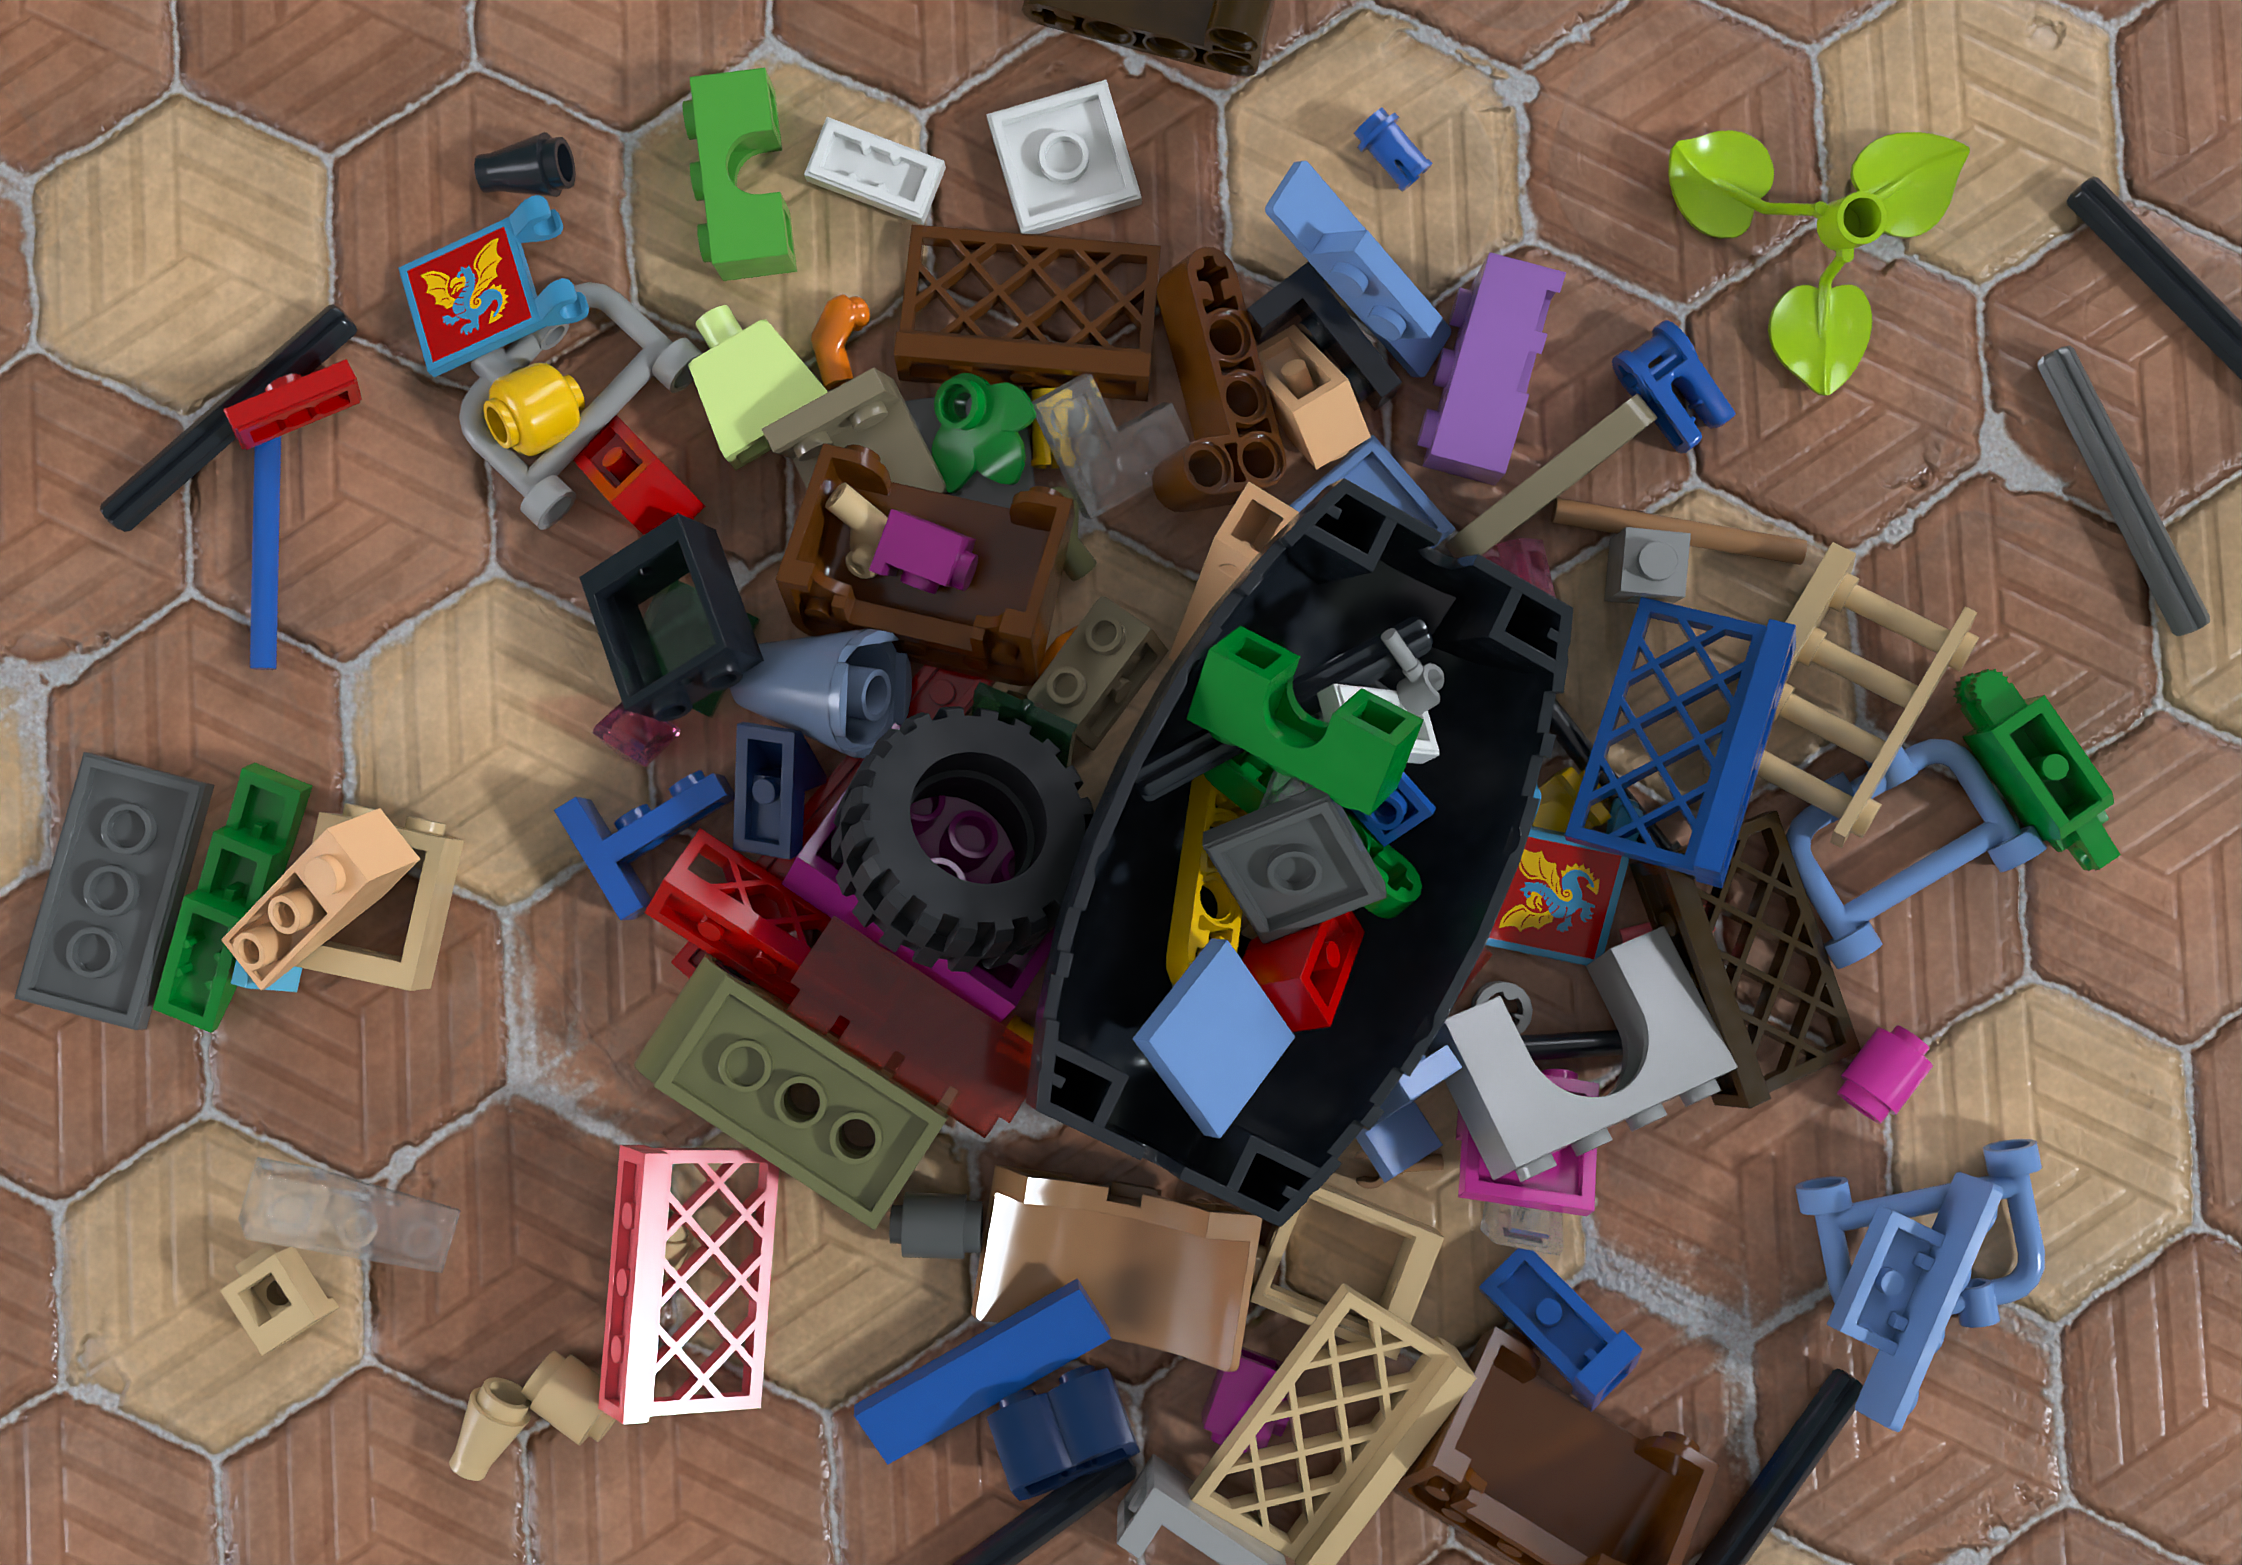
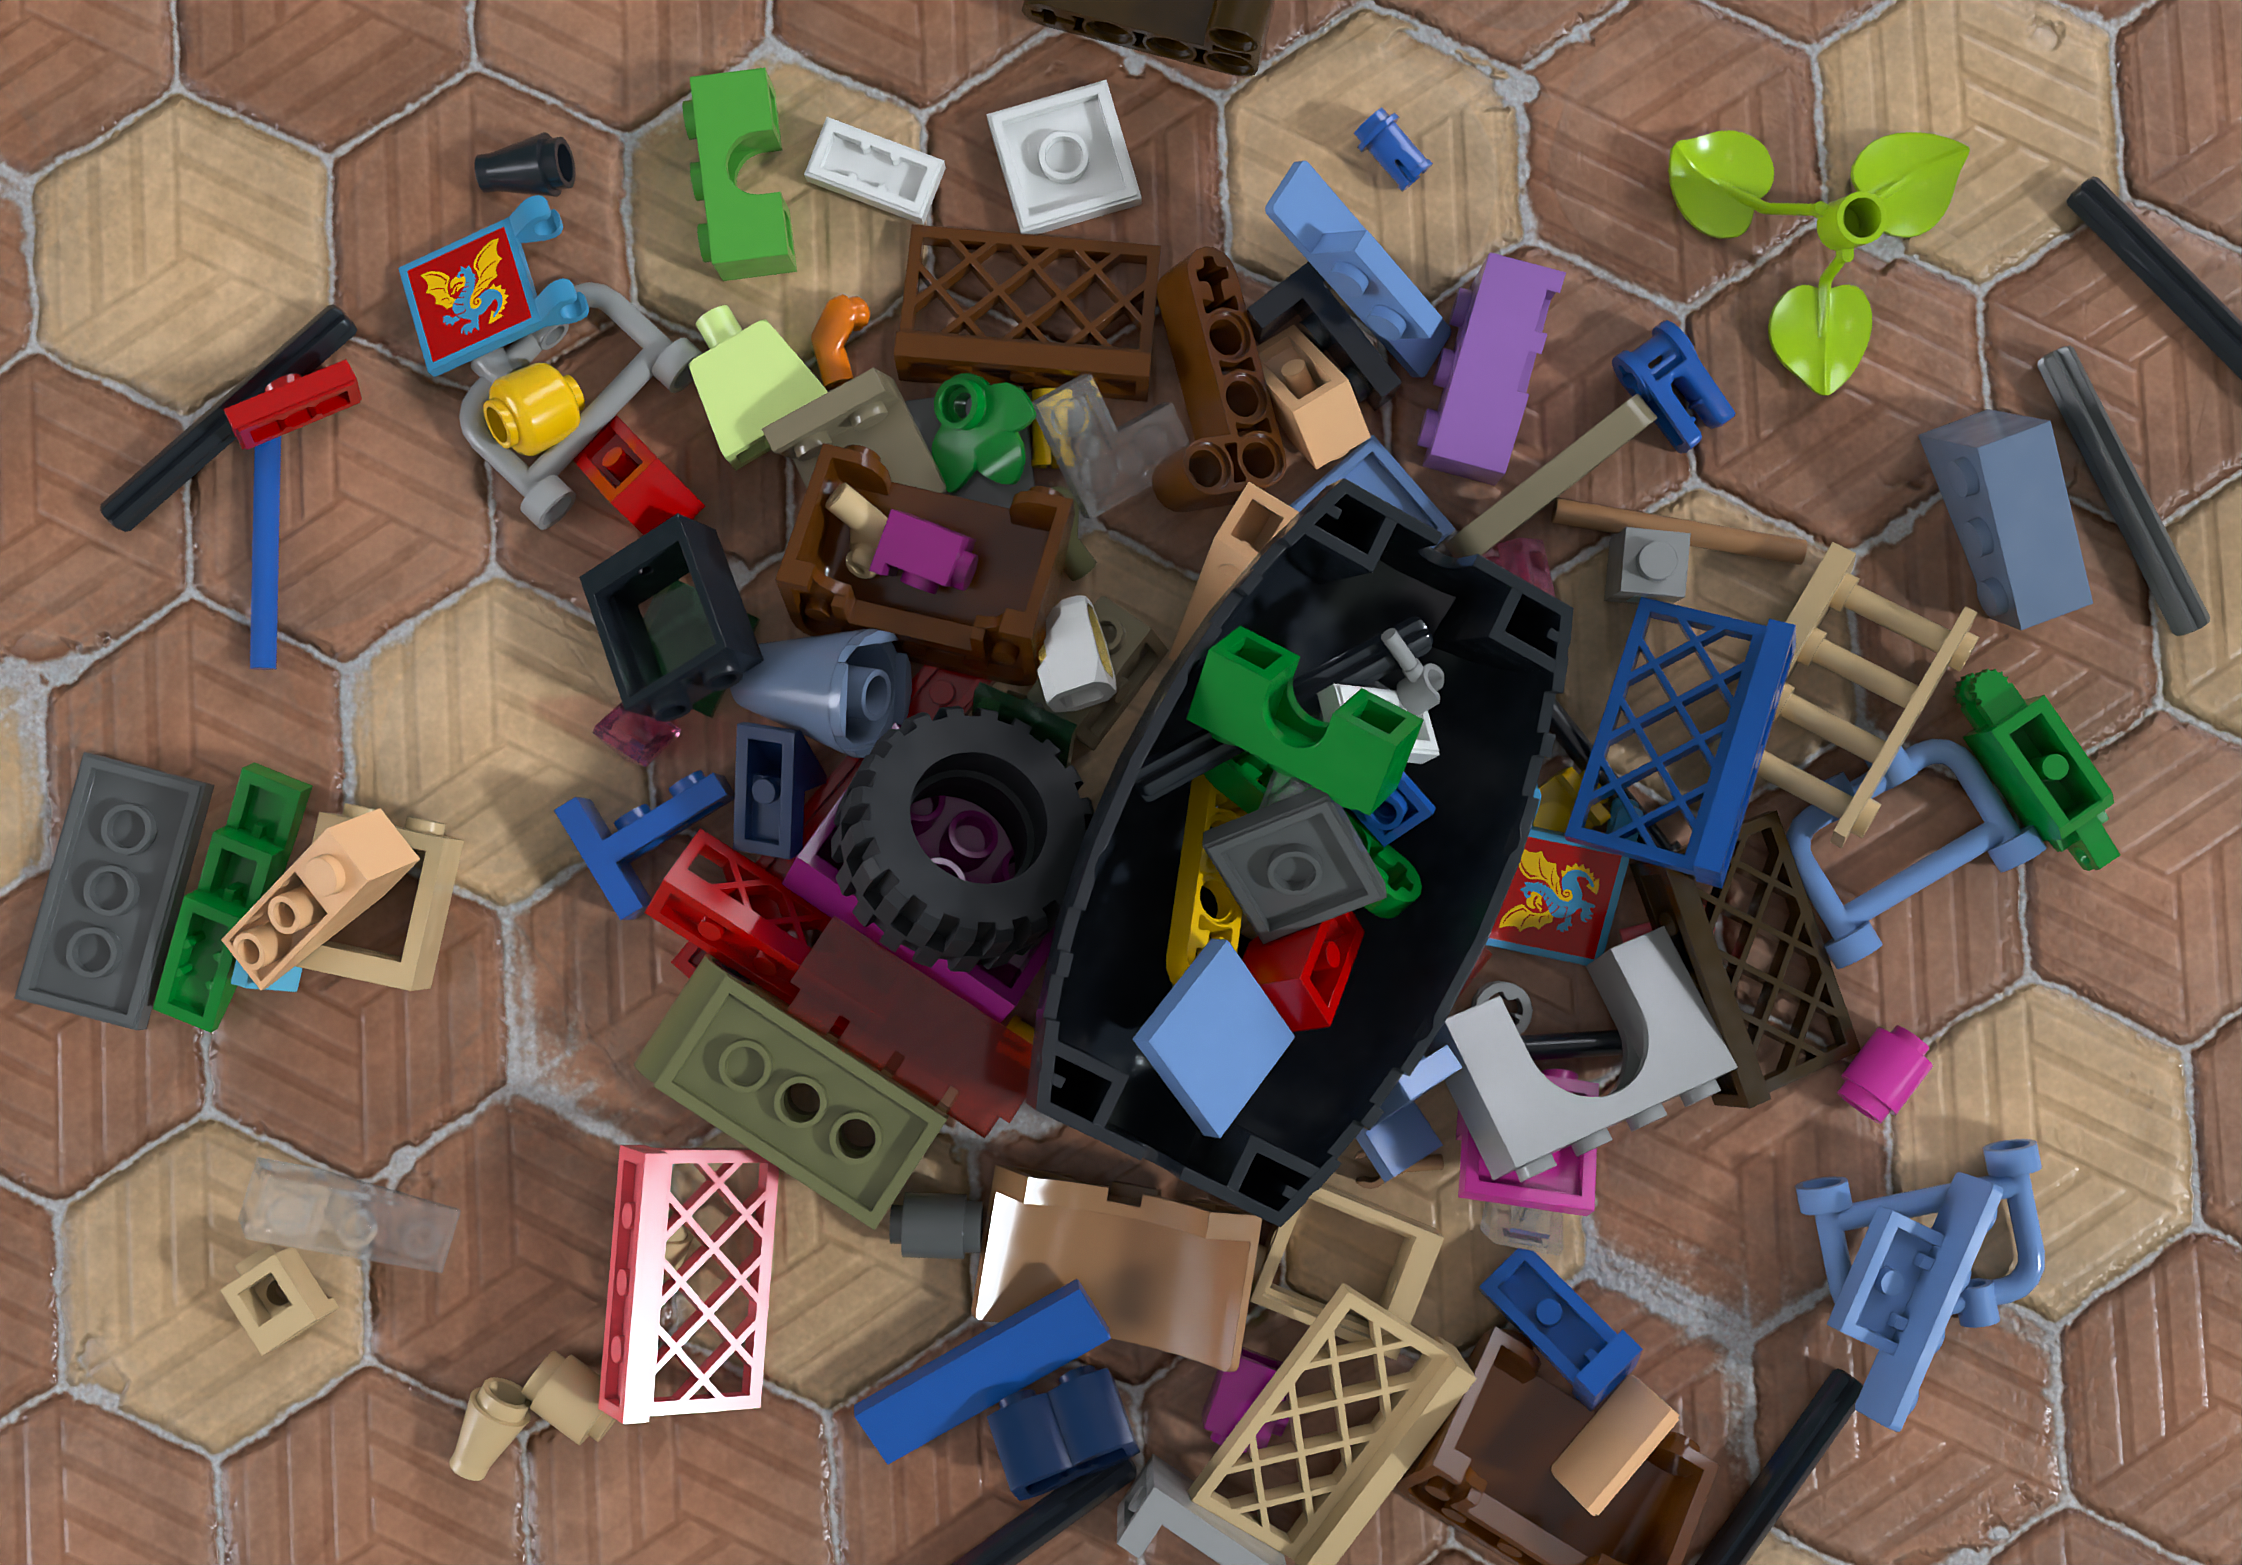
(1075, 658): none -> white rock
(1614, 1444): none -> light nougat slope
(2011, 514): none -> sand blue wedge

